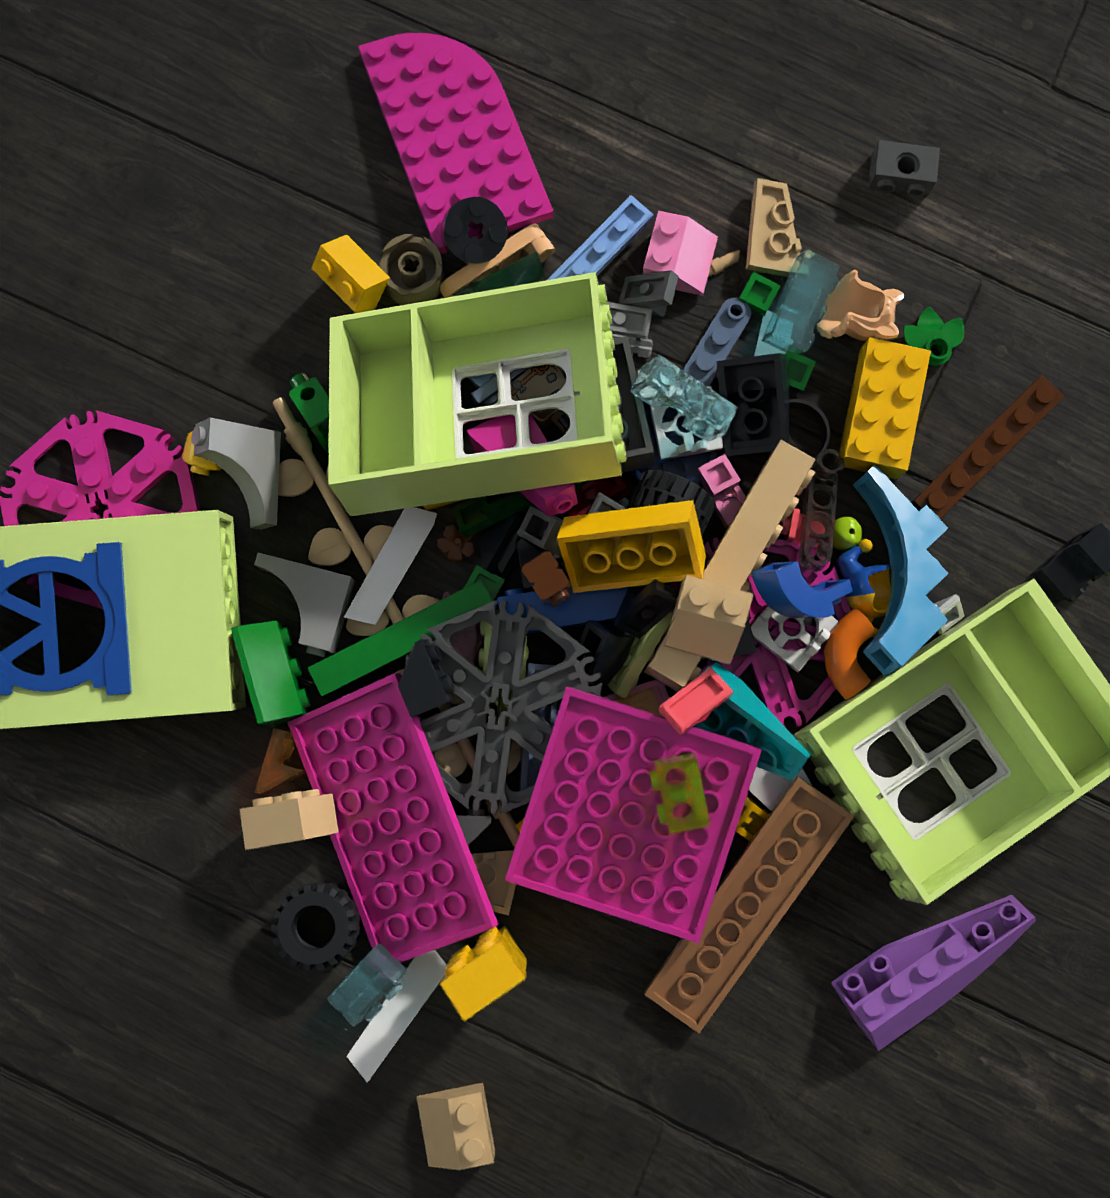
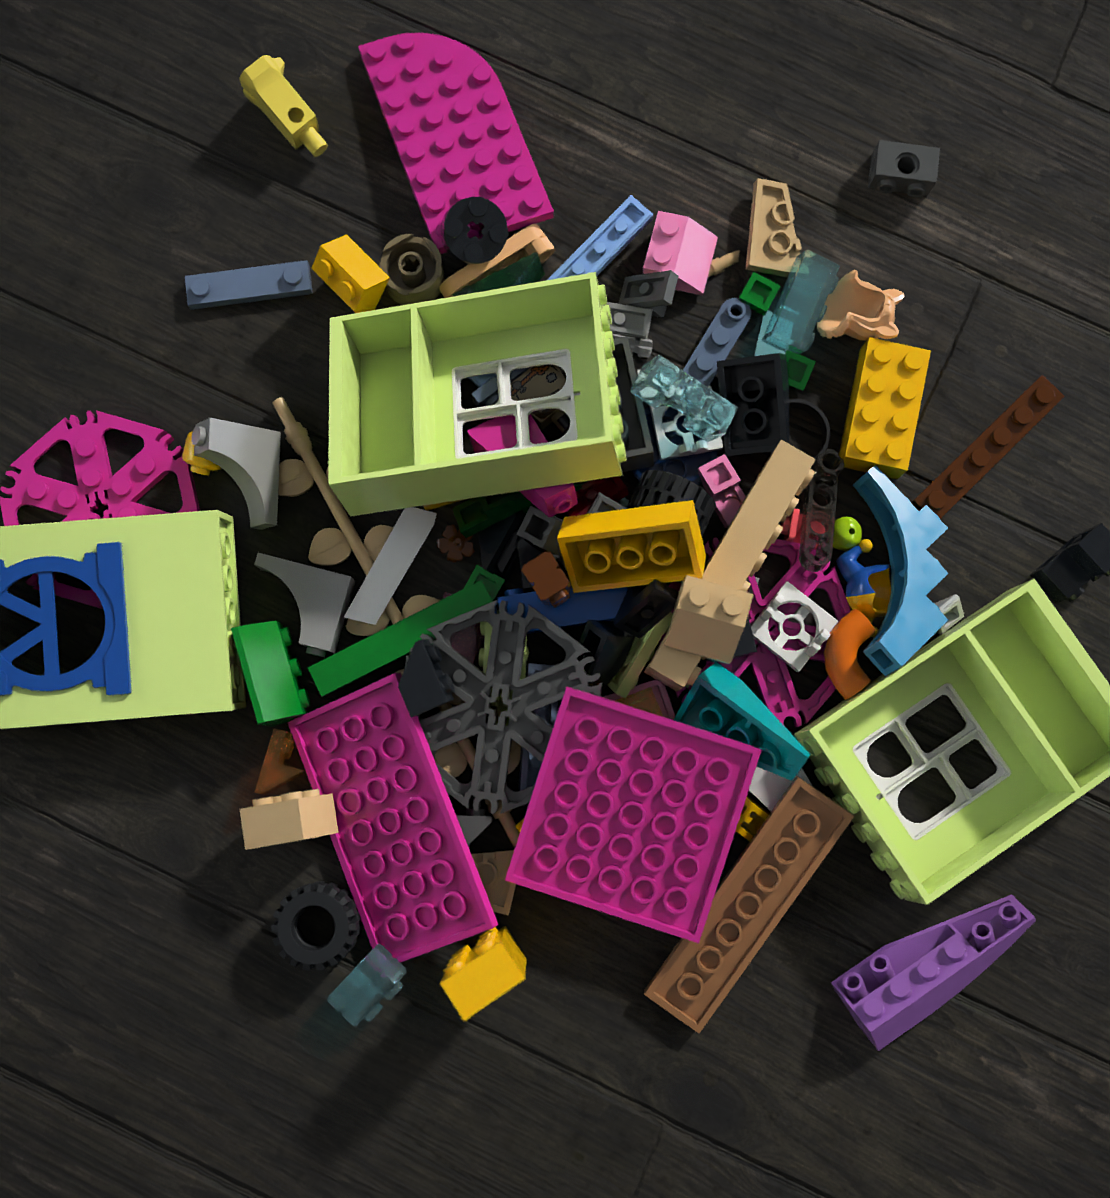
(248, 284): none -> sand blue plate
(280, 102): none -> light yellow piece
(313, 405): green torso -> none
(396, 1015): white sticker -> none
(457, 1128): tan slope -> none
(688, 791): clear neon green brick -> none
(695, 701): coral tile -> none
(790, 595): blue arch -> none
(933, 333): green plate -> none

